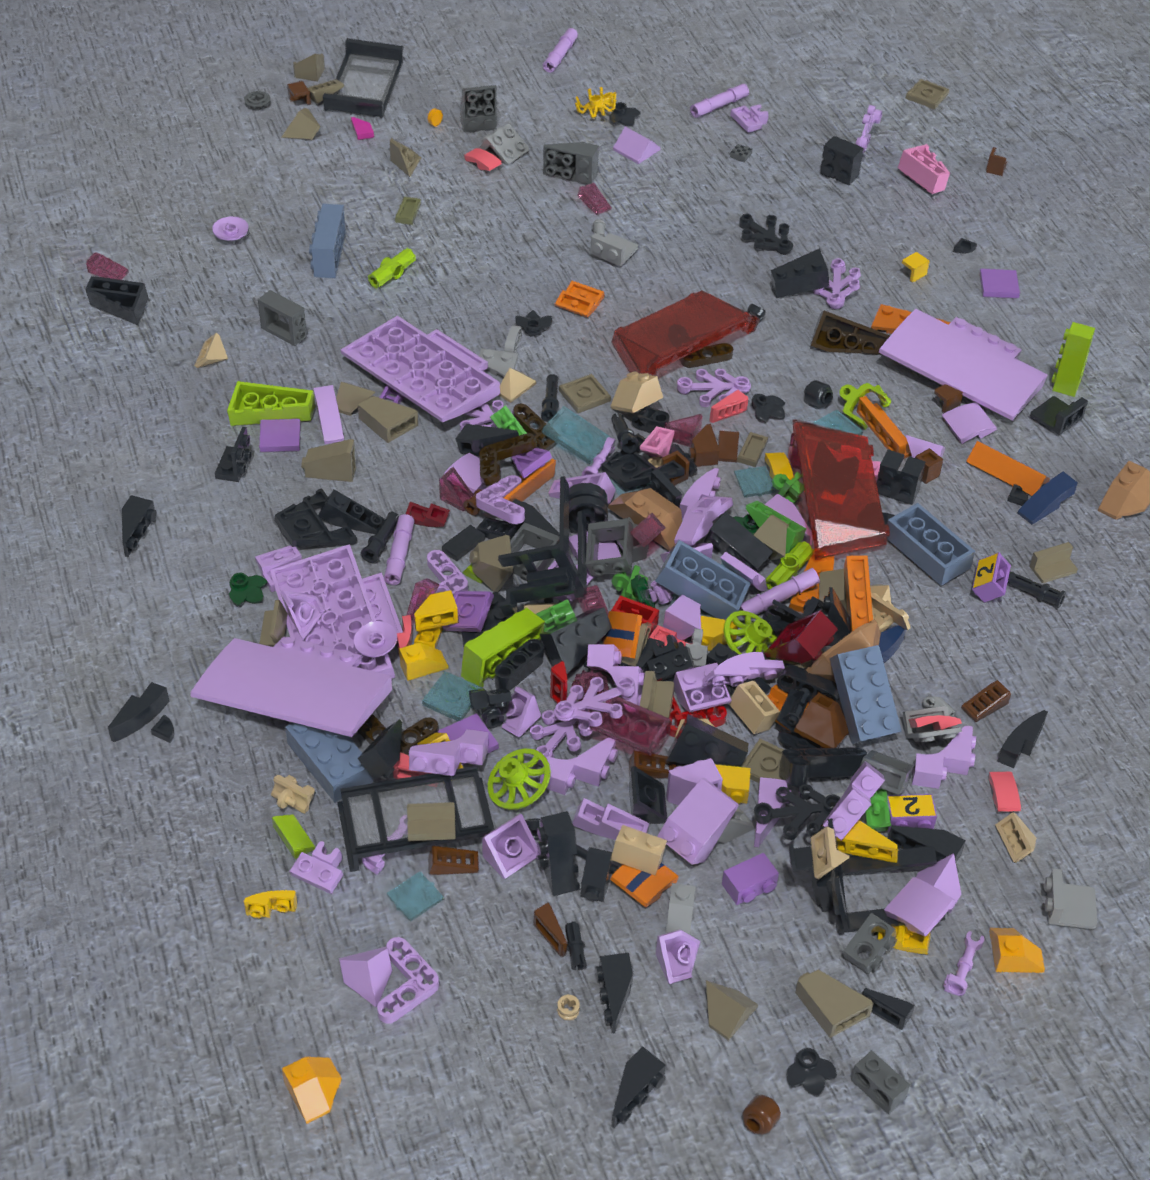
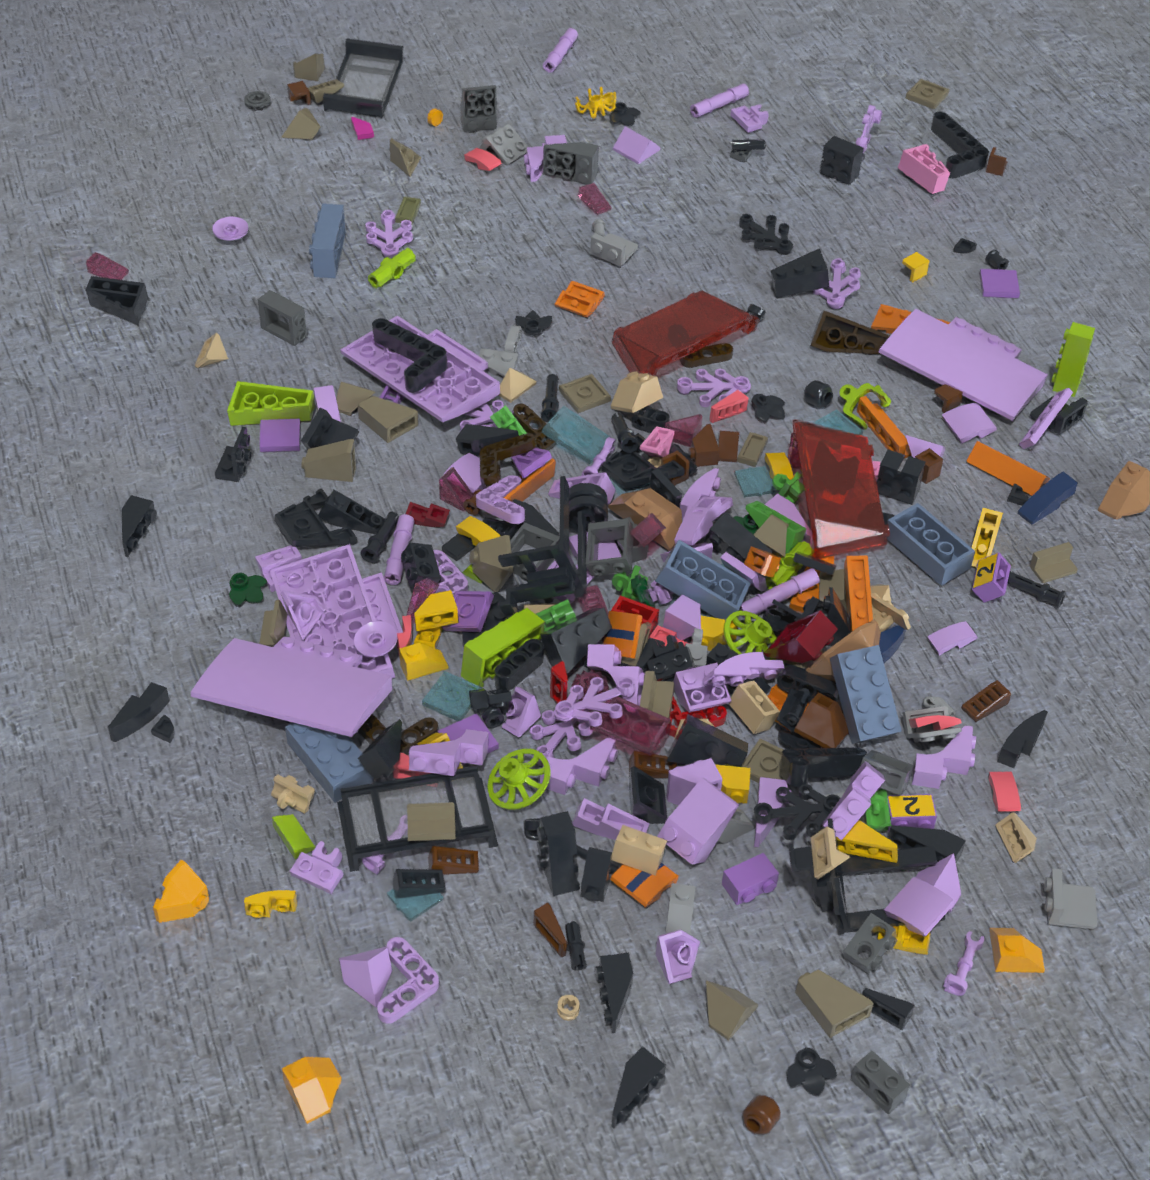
(183, 895): none -> light orange slope
(326, 431): none -> black bracket
(389, 248): none -> lavender plant
(408, 889): none -> black slope
(420, 563): none -> black brick
(428, 357): none -> black beam
(476, 530): none -> yellow slope
(509, 846): lavender slope -> none
(534, 157): none -> lavender arch
(748, 144): none -> black axle
(762, 562): none -> orange slope
(814, 563): none -> black tile
(951, 636): none -> lavender slope
(970, 152): none -> black beam
(986, 534): none -> yellow slope
(996, 260): none -> black bush
(1045, 418): none -> lavender tile

